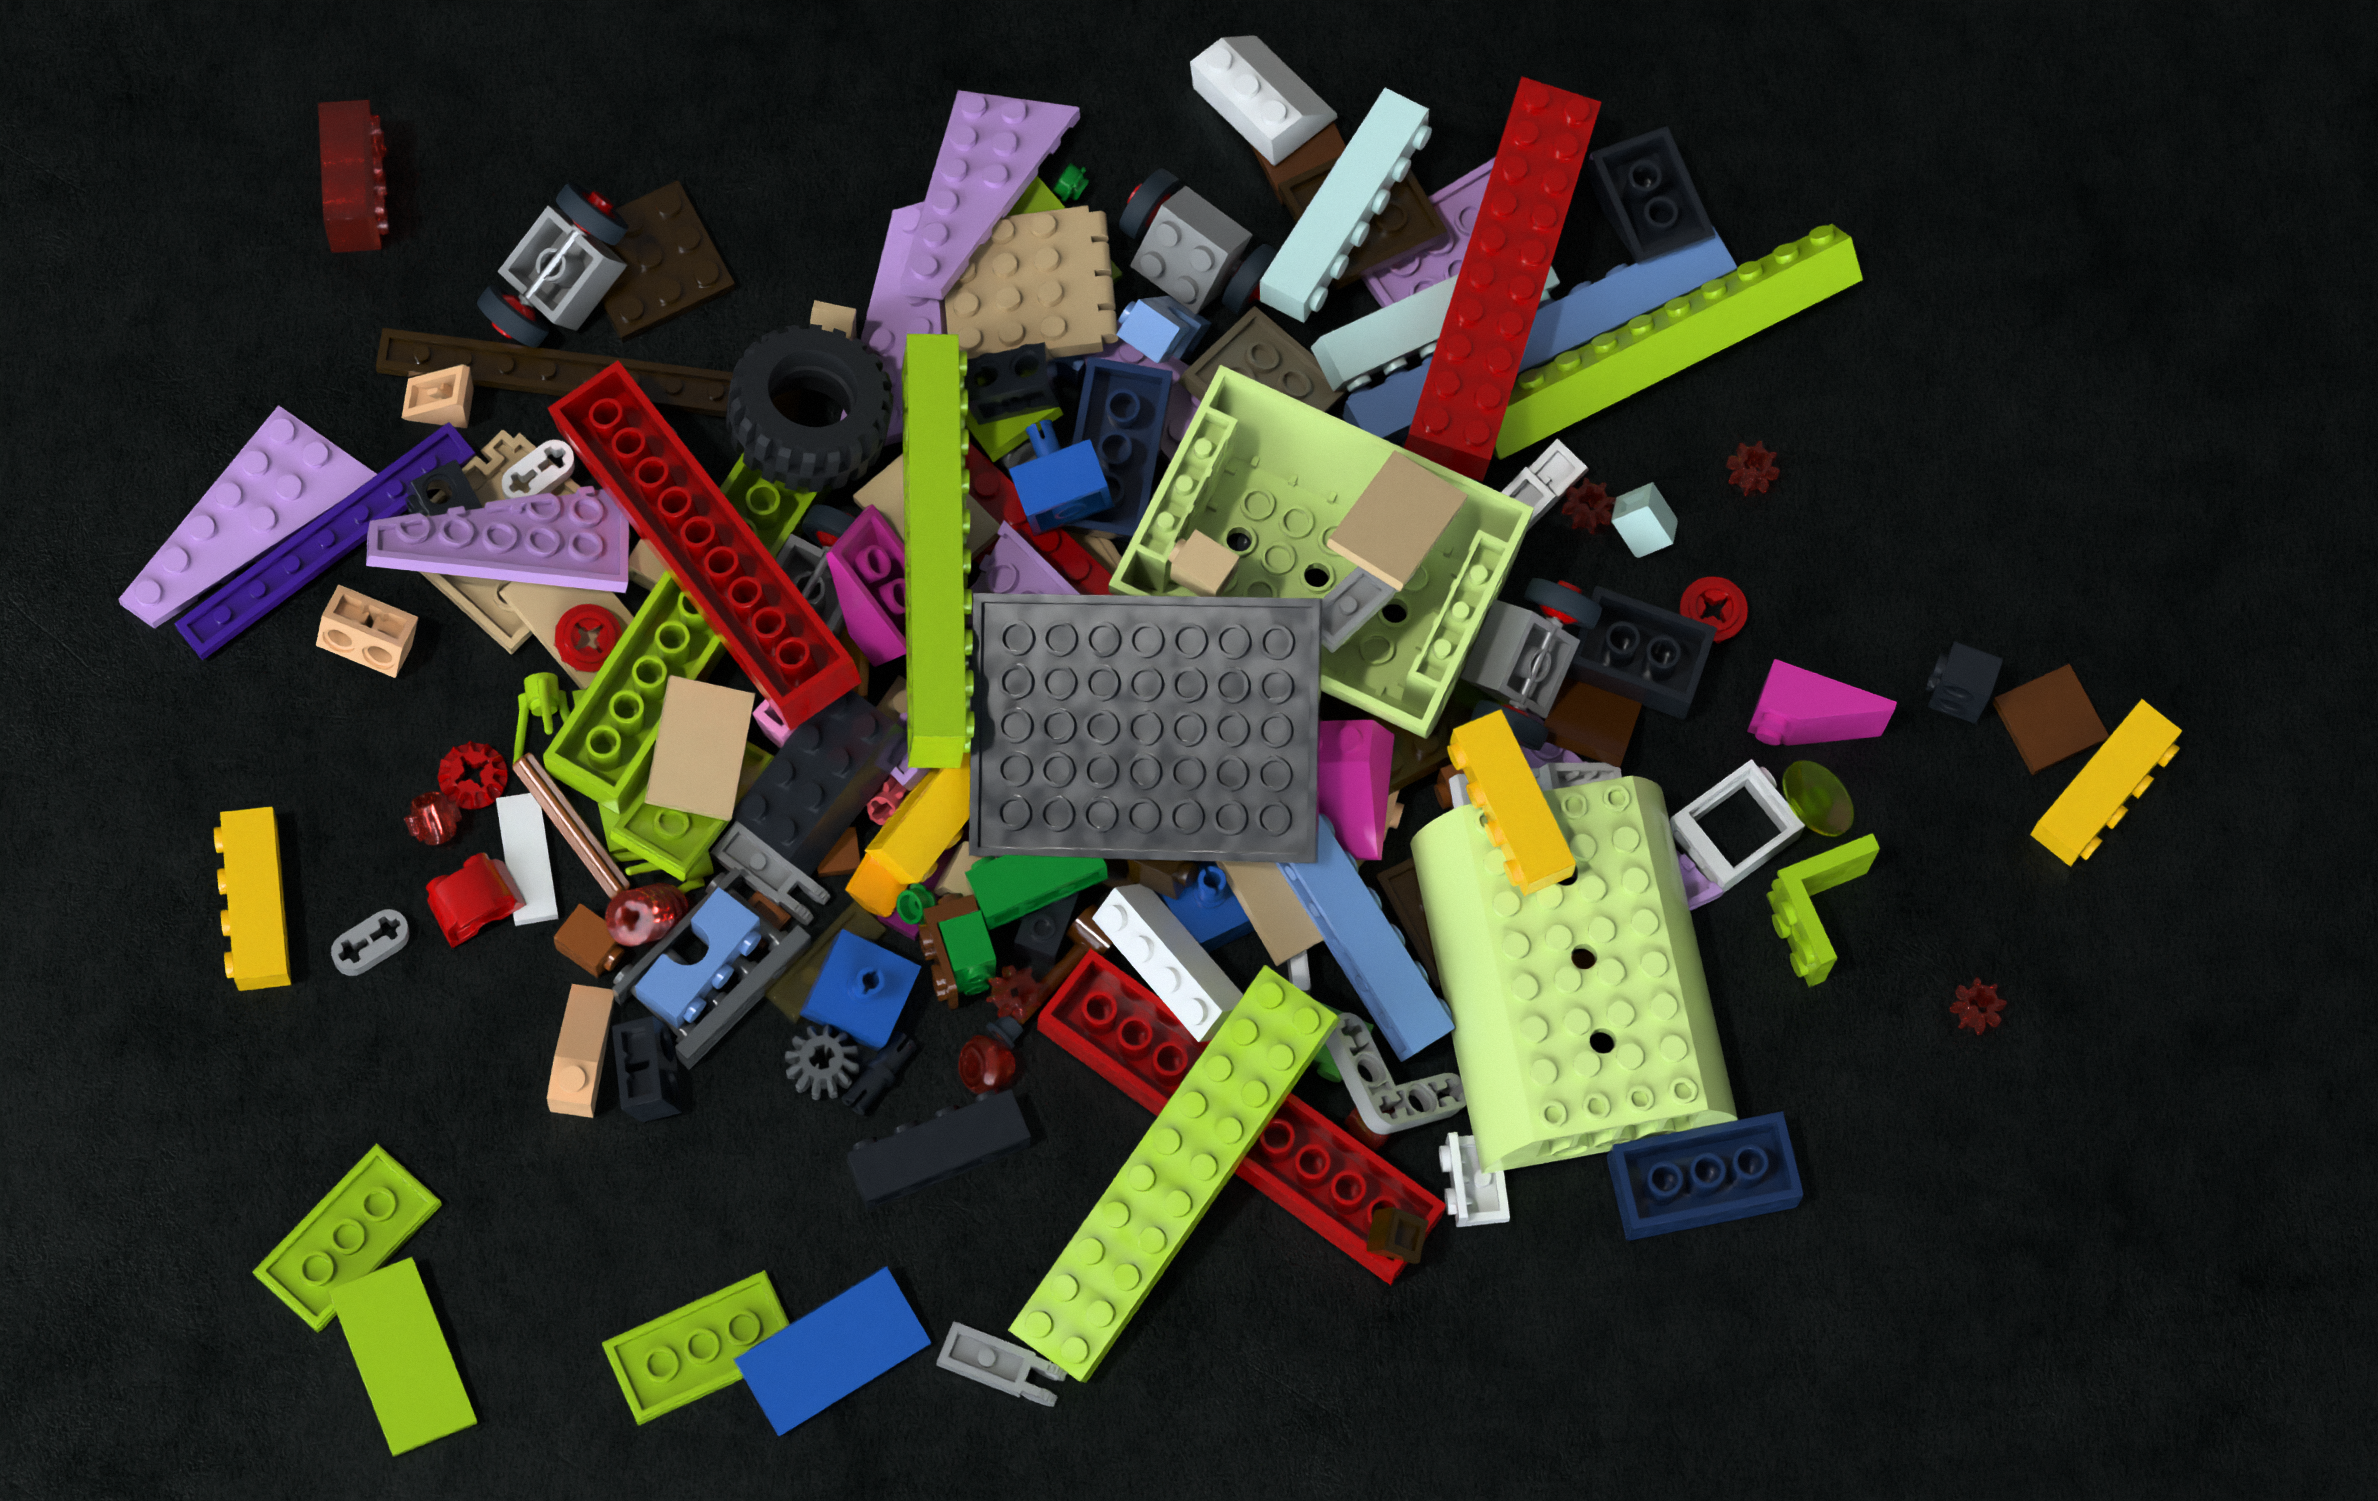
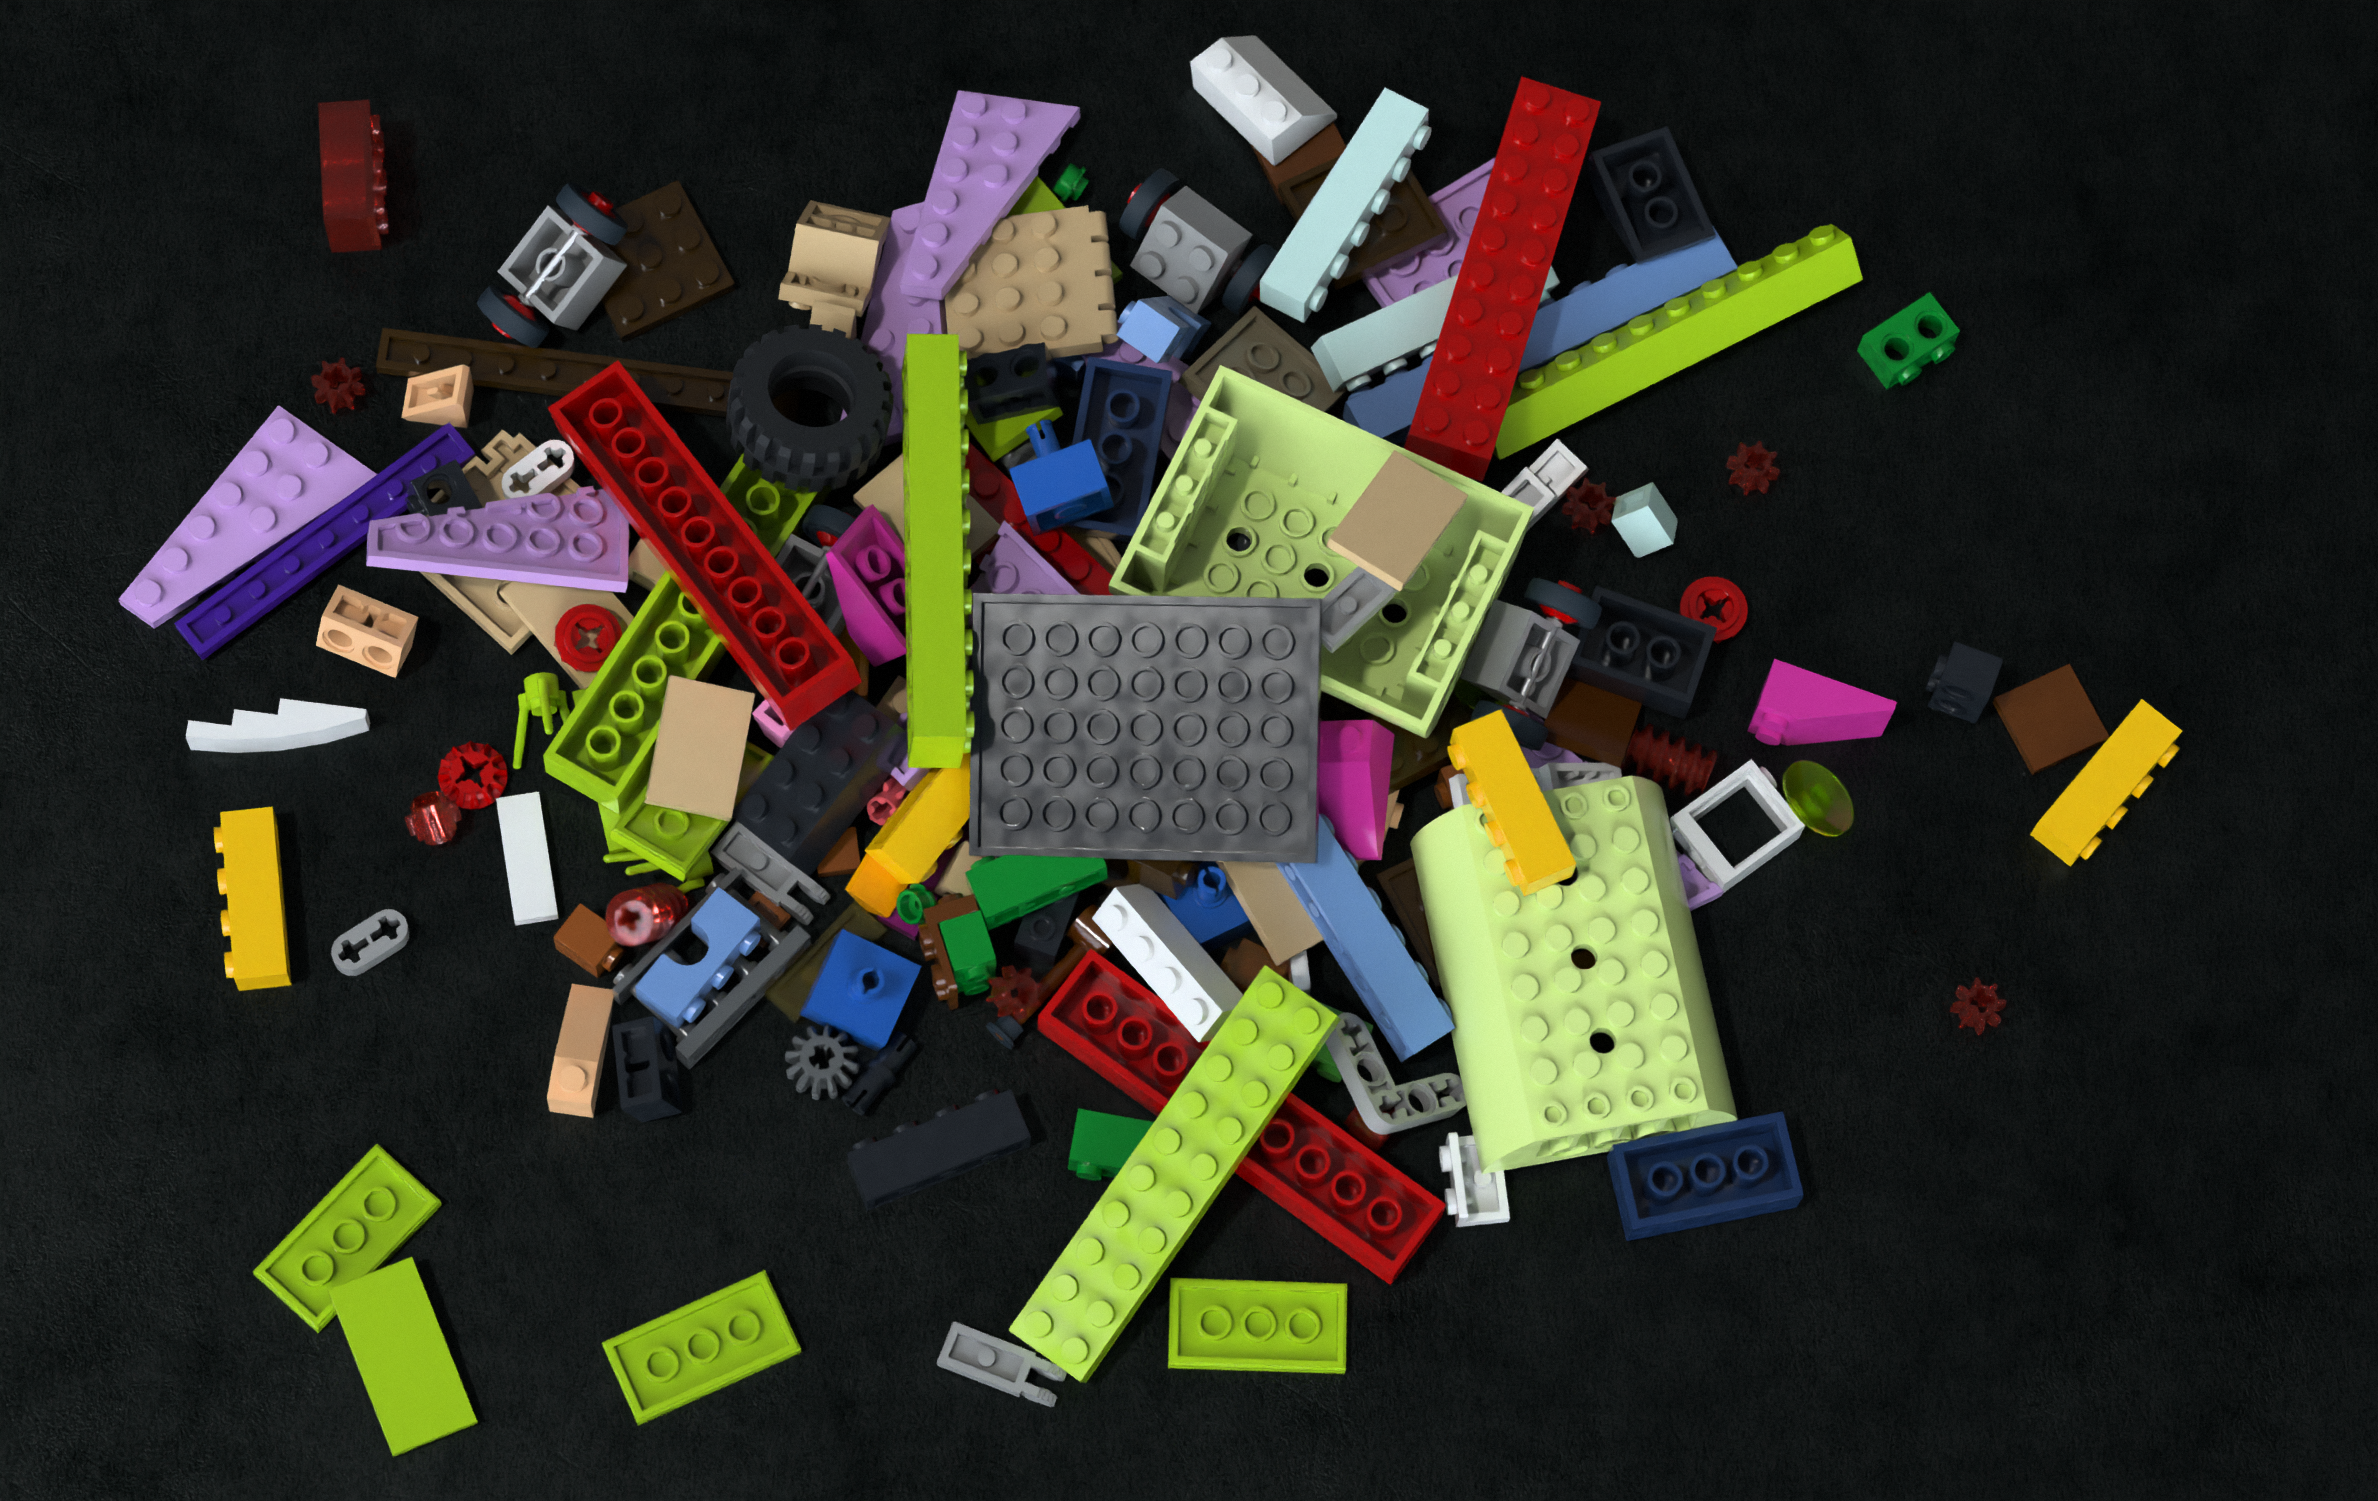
(294, 727): none -> white slope
(346, 391): none -> clear red gear
(473, 897): red cylinder -> none
(571, 825): axle -> none
(832, 1351): blue tile -> none
(834, 257): none -> tan bracket
(985, 1064): clear red cone -> none
(1104, 1143): none -> green brick
(1203, 565): tan brick -> none
(1246, 962): none -> clear orange brick
(1257, 1325): none -> lime tile
(1397, 1235): dark brown slope -> none
(1669, 760): none -> clear red piece
(1795, 913): lime bracket -> none
(1902, 335): none -> green brick

